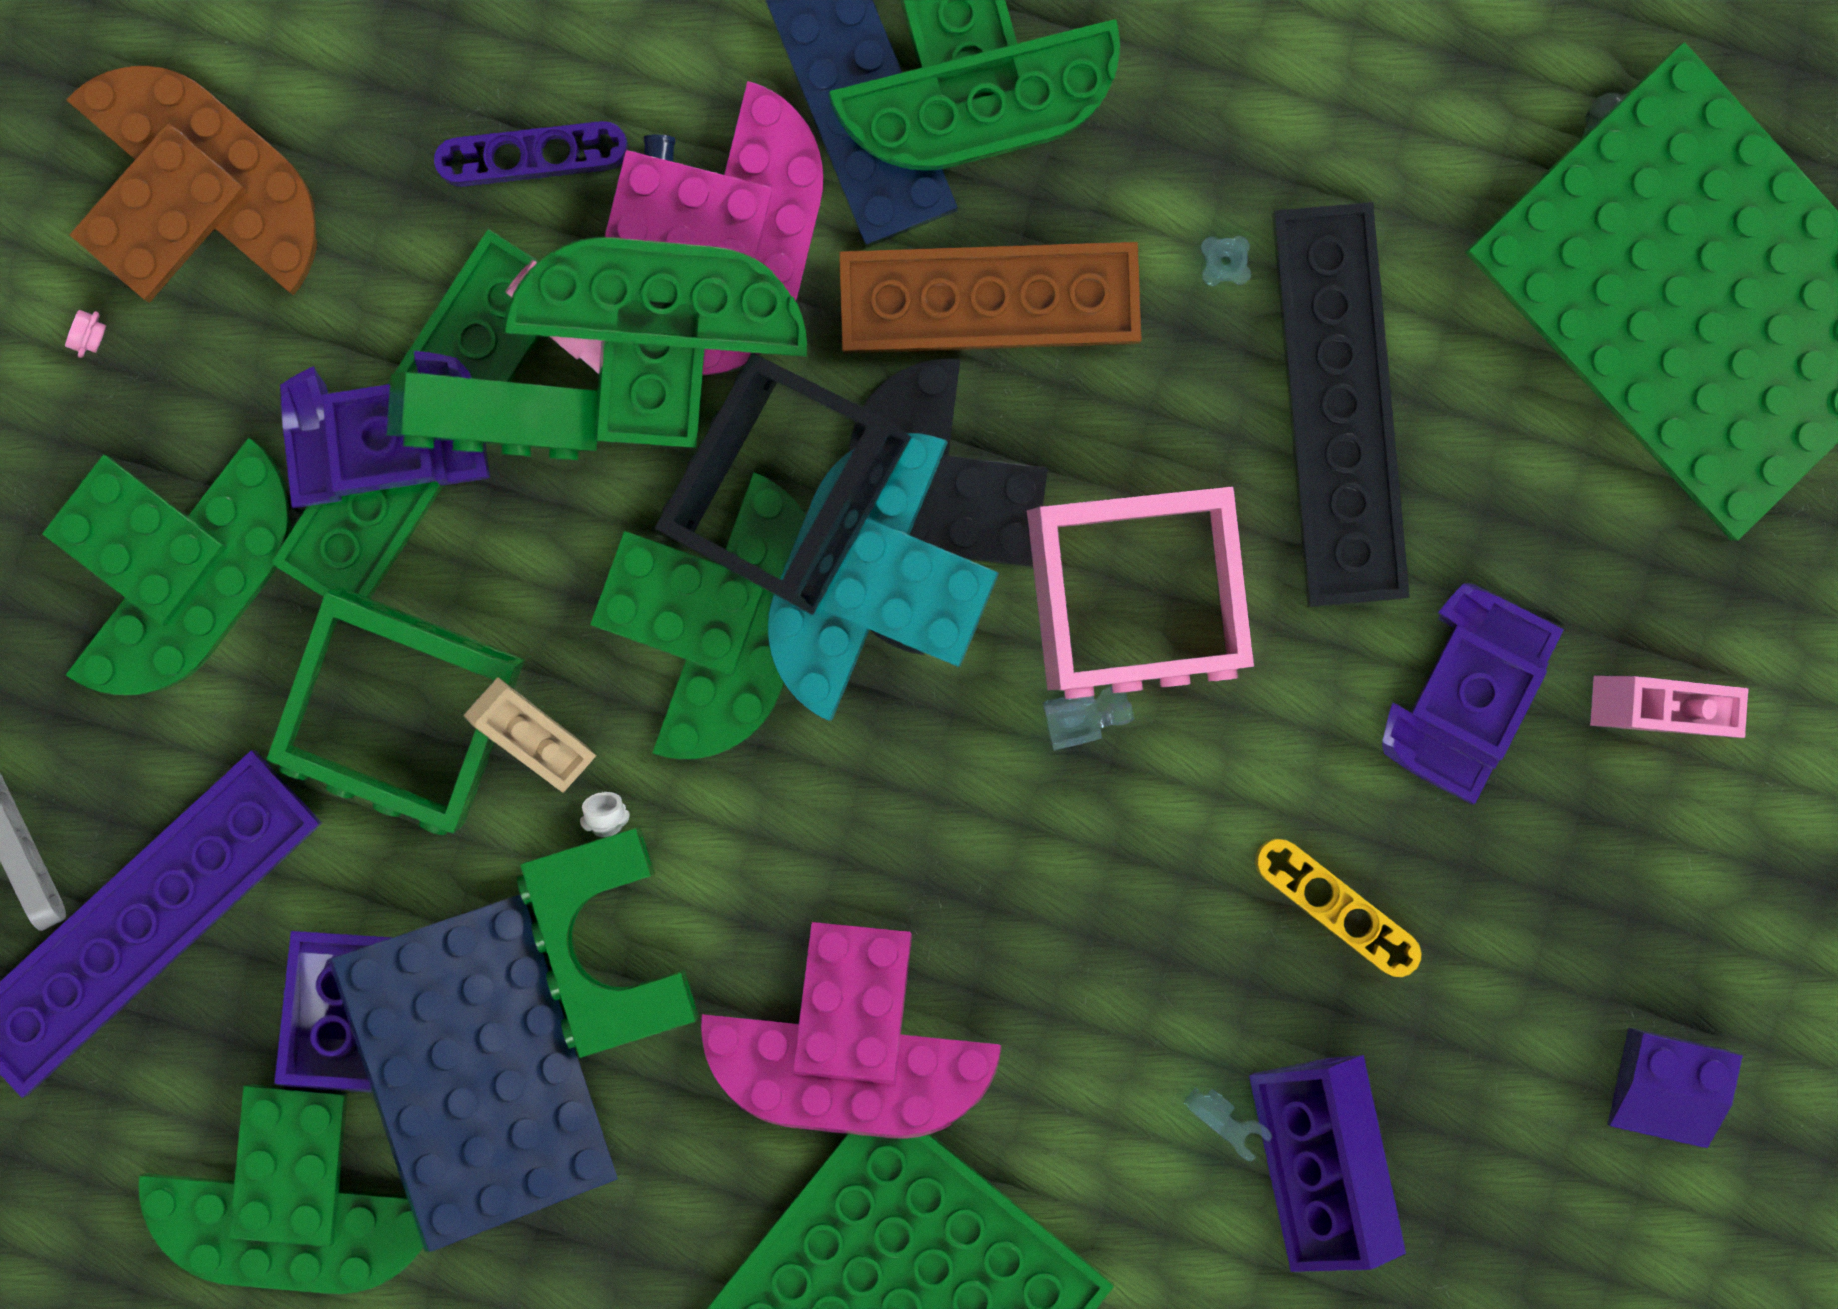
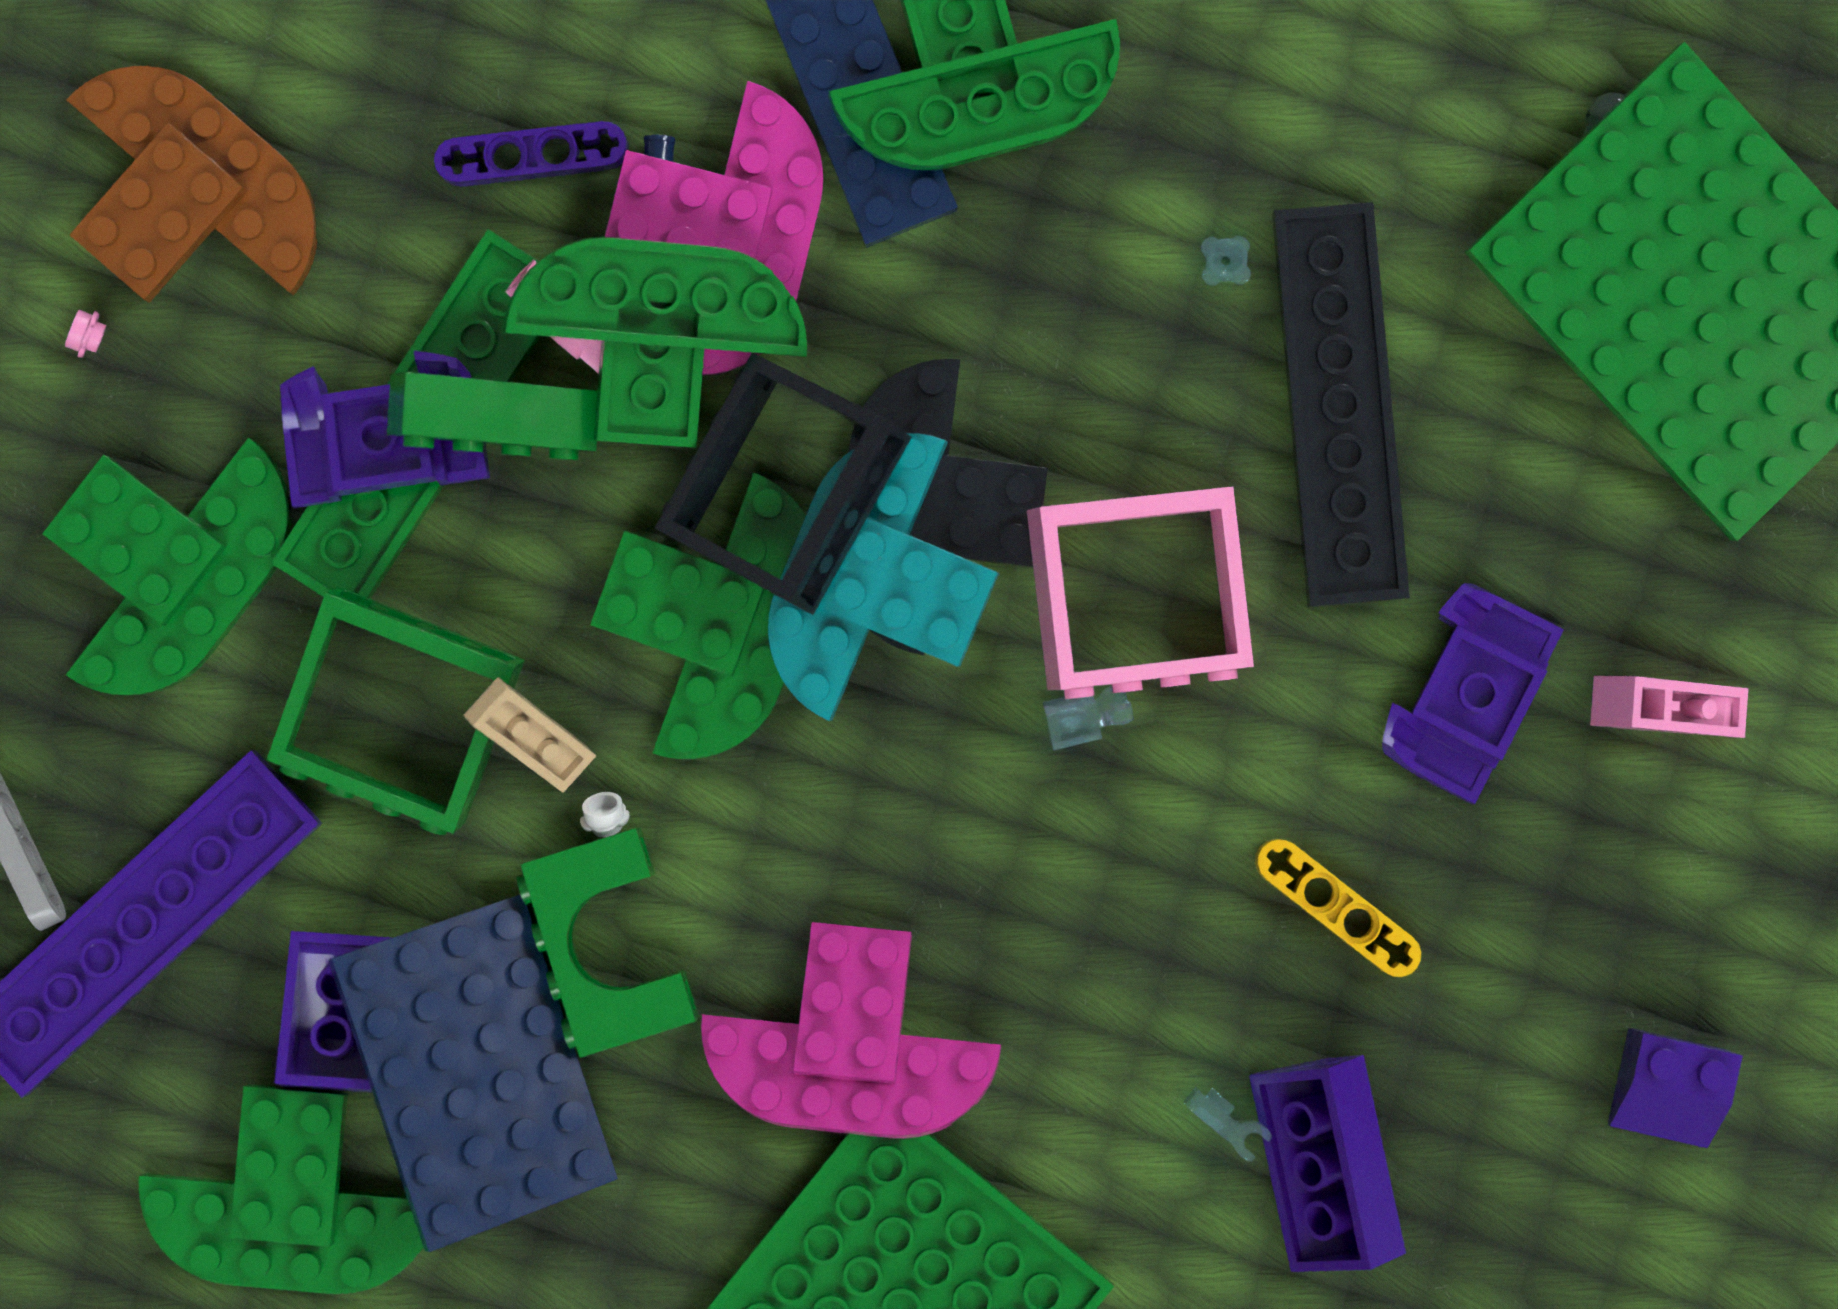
(990, 297): dark orange plate -> none

